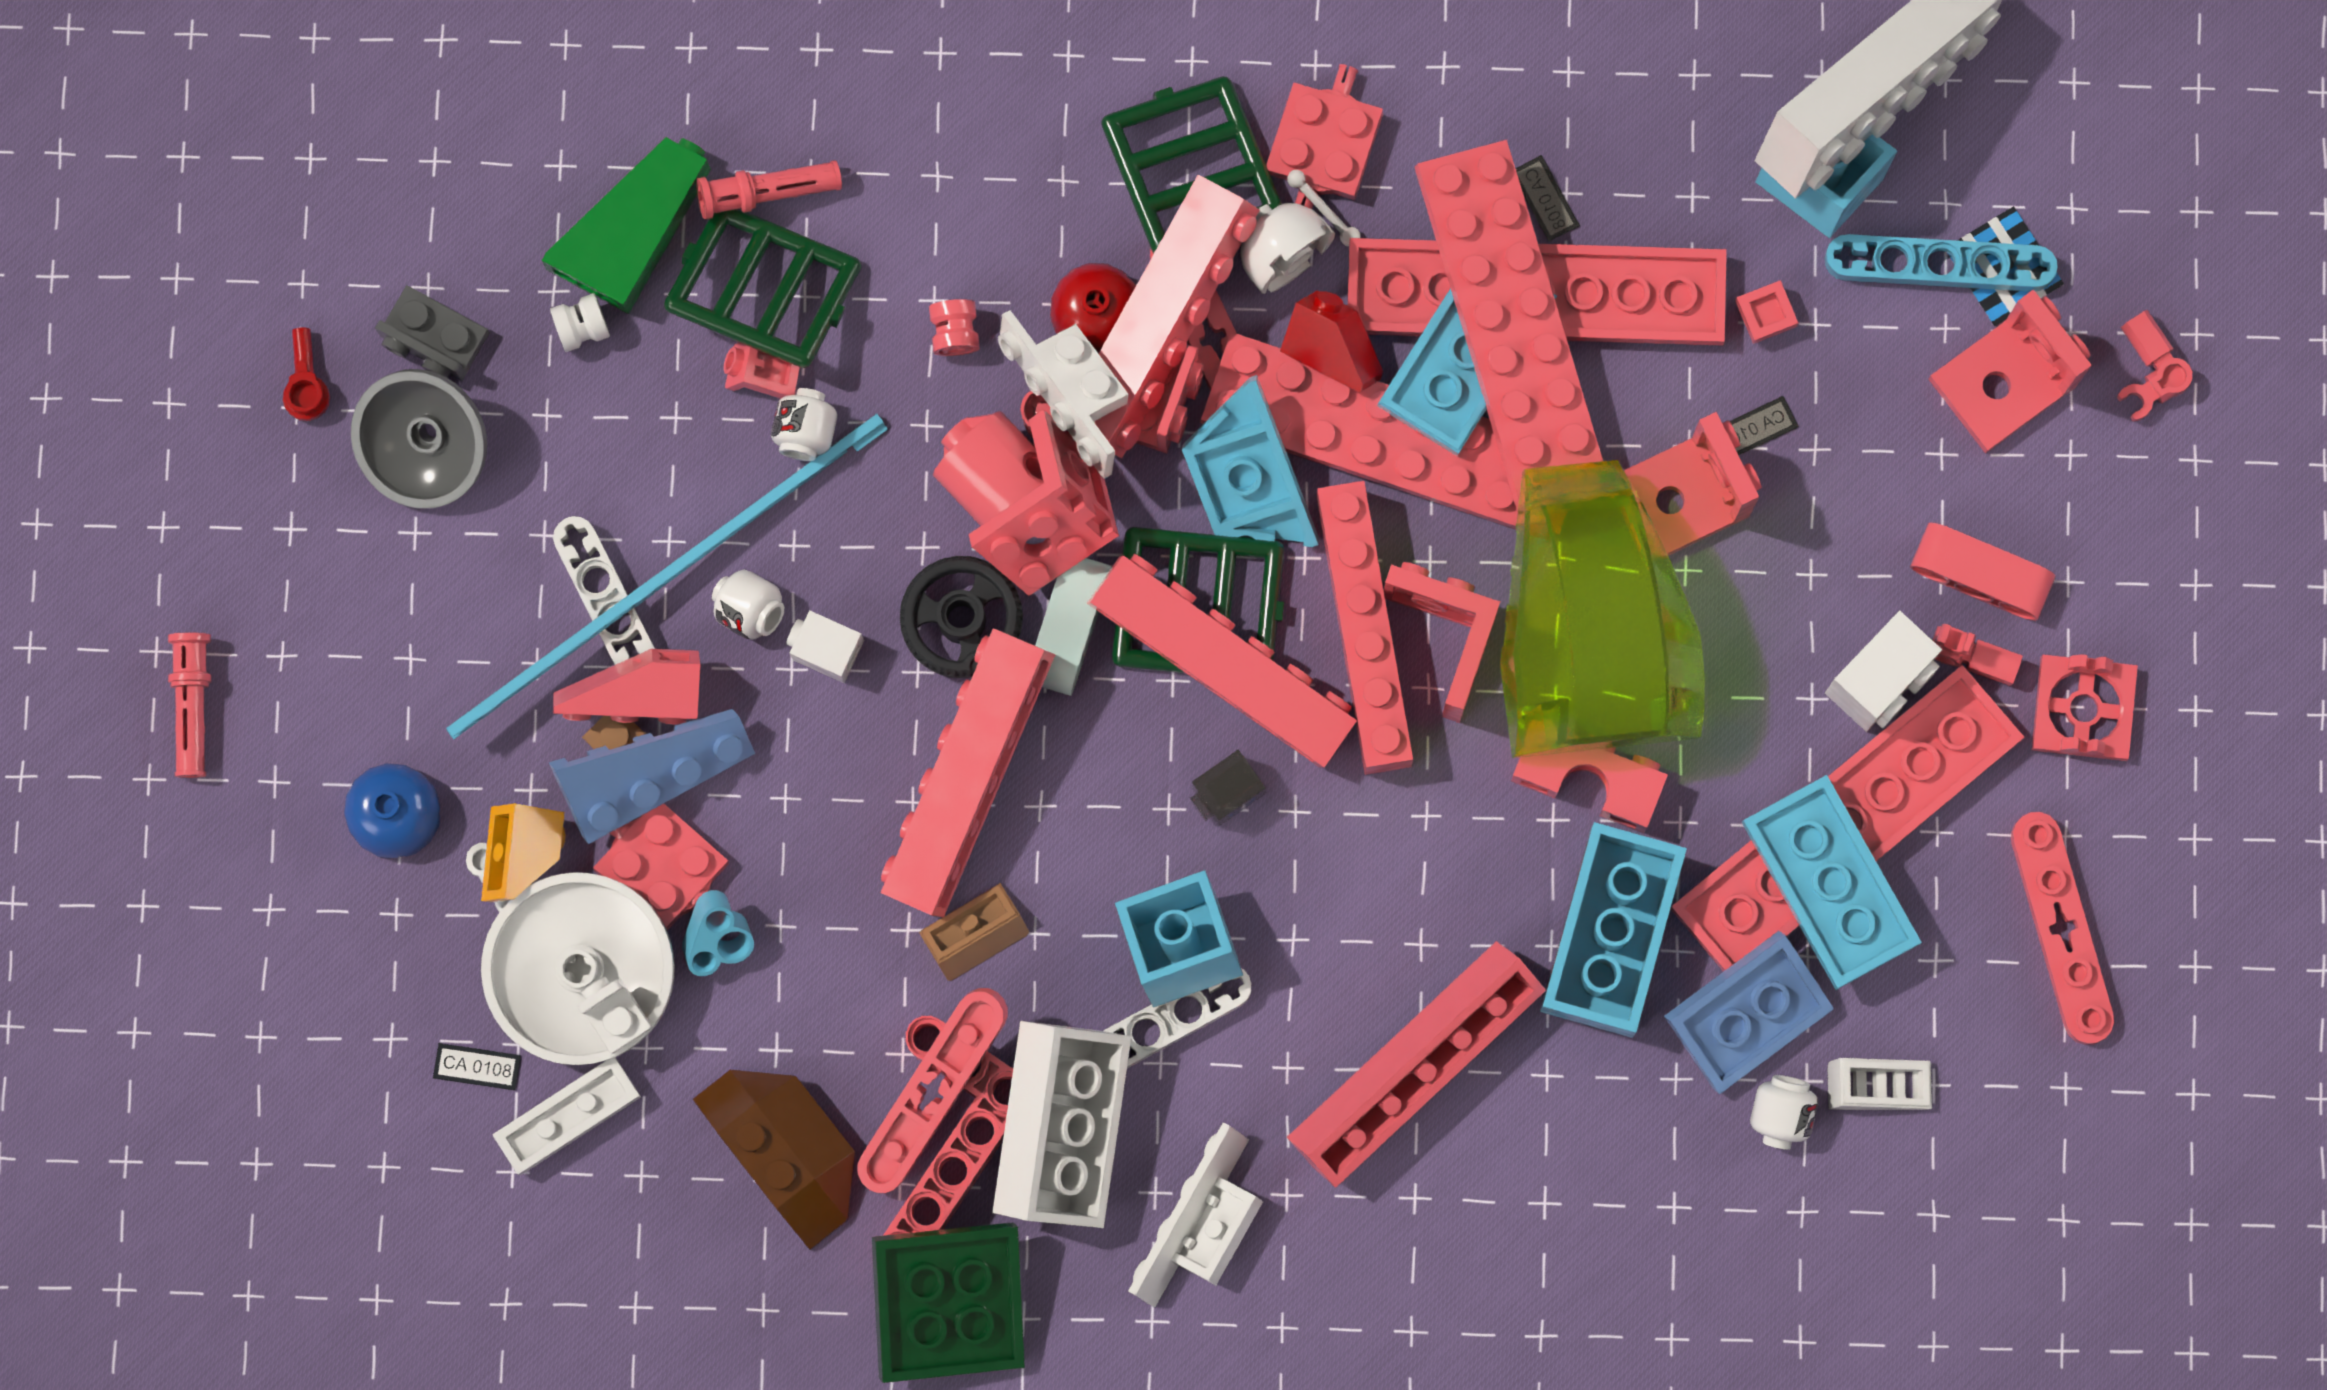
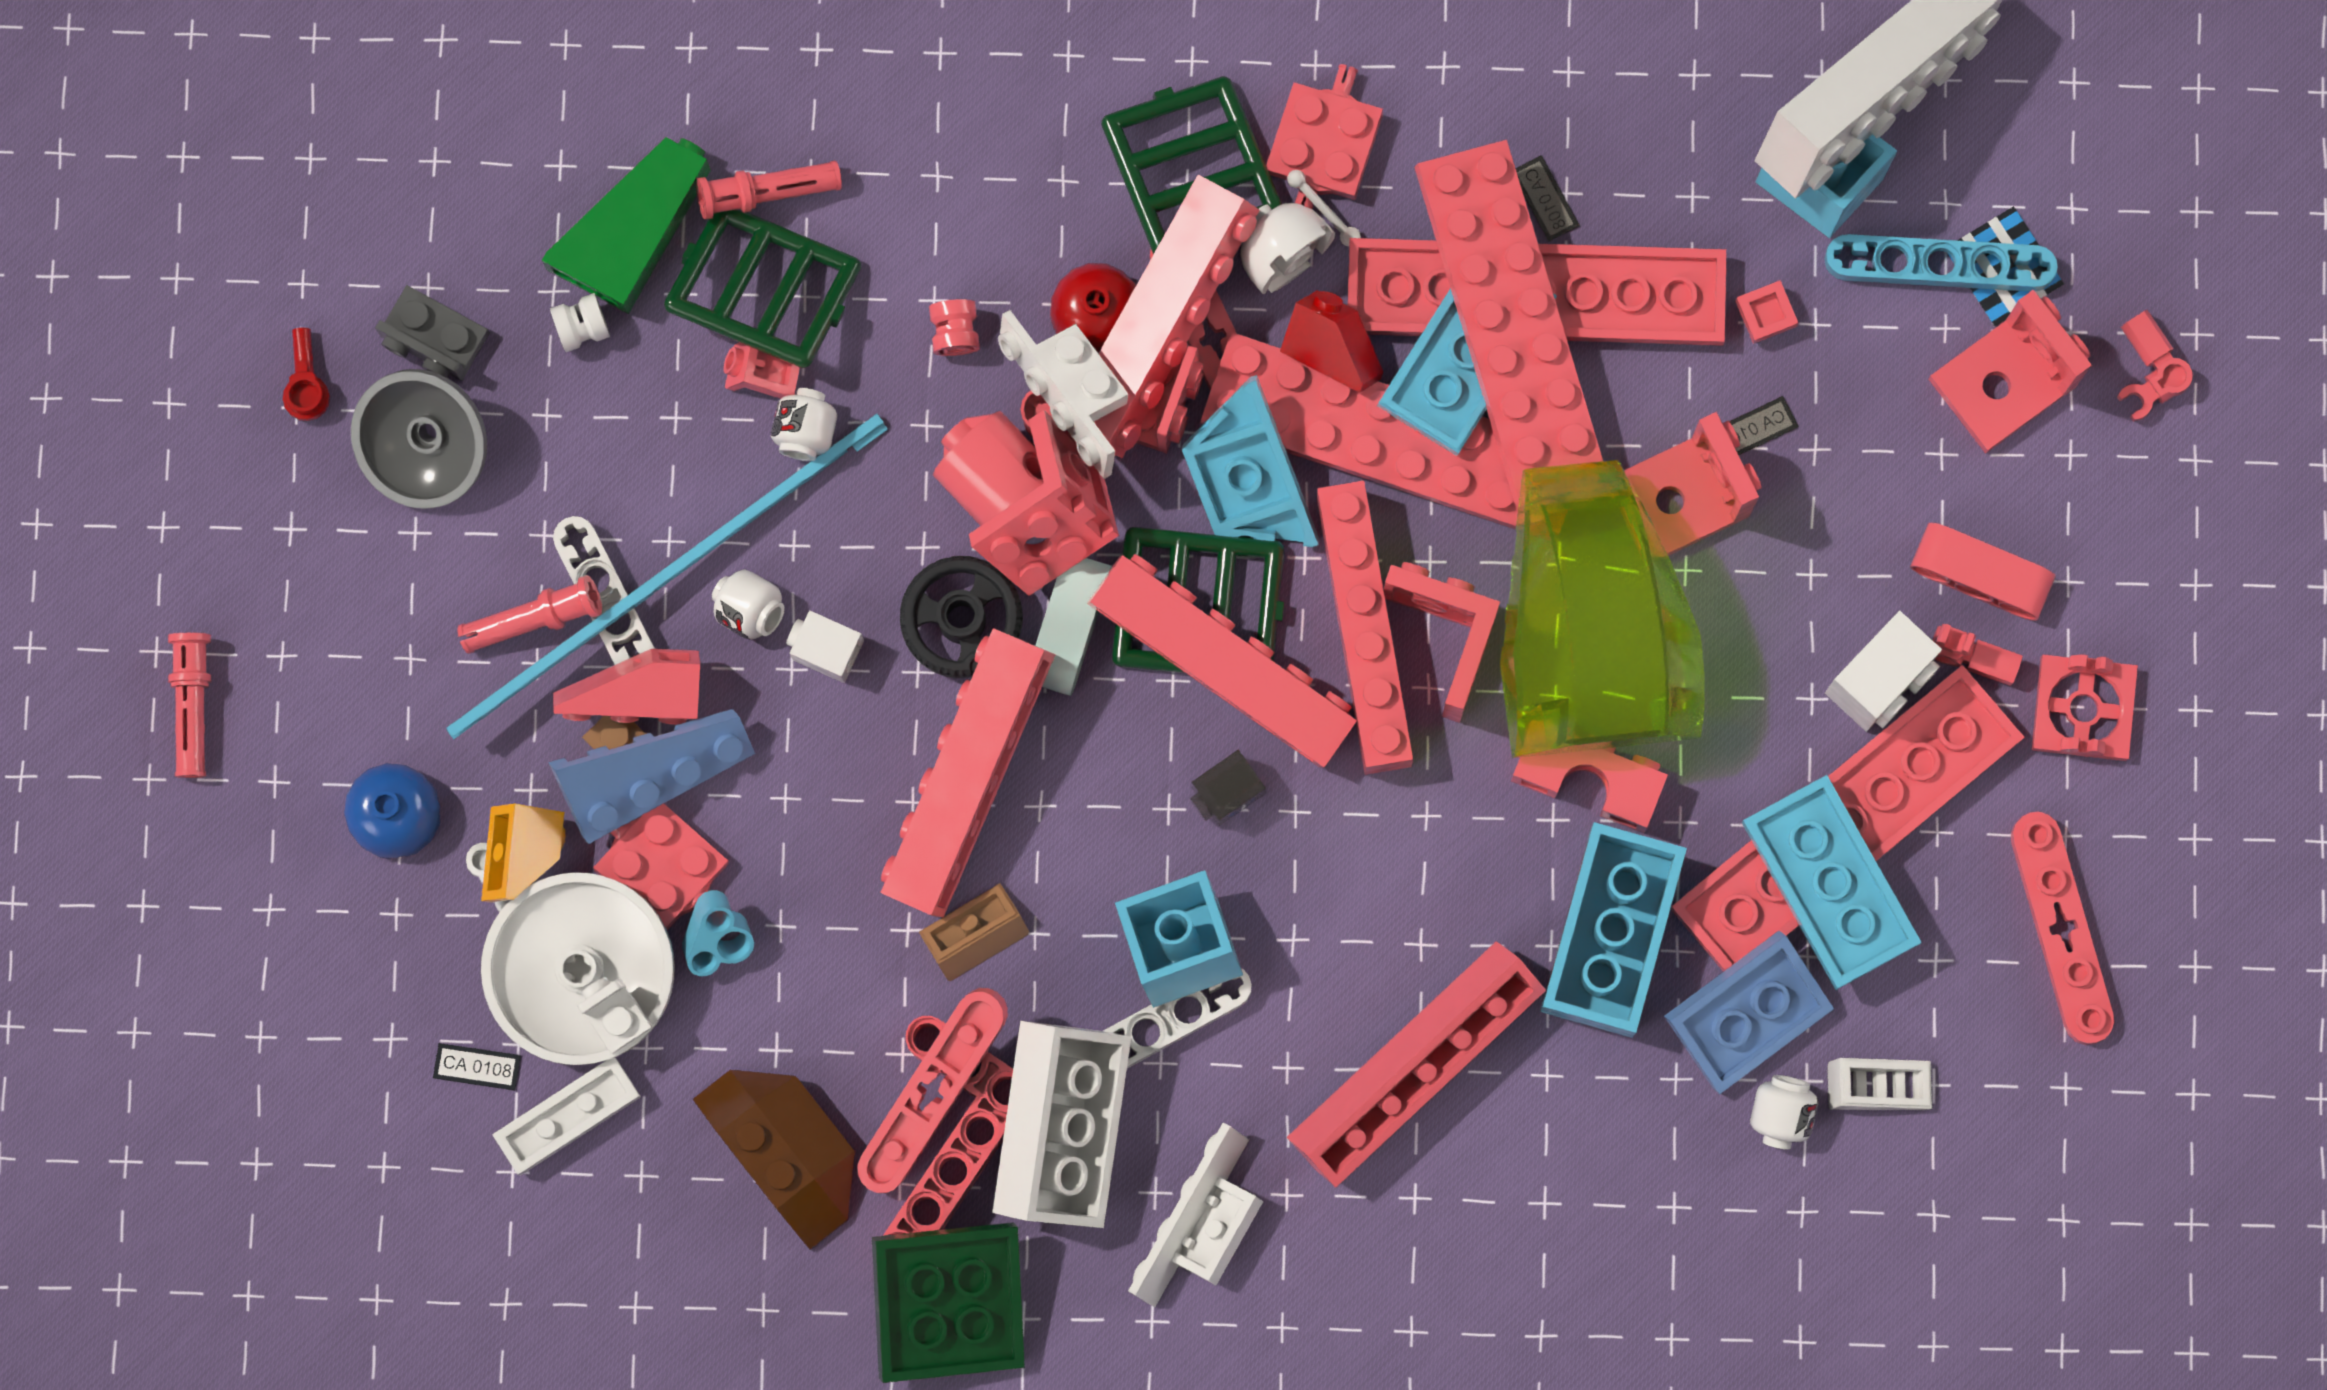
(550, 610): none -> coral pin

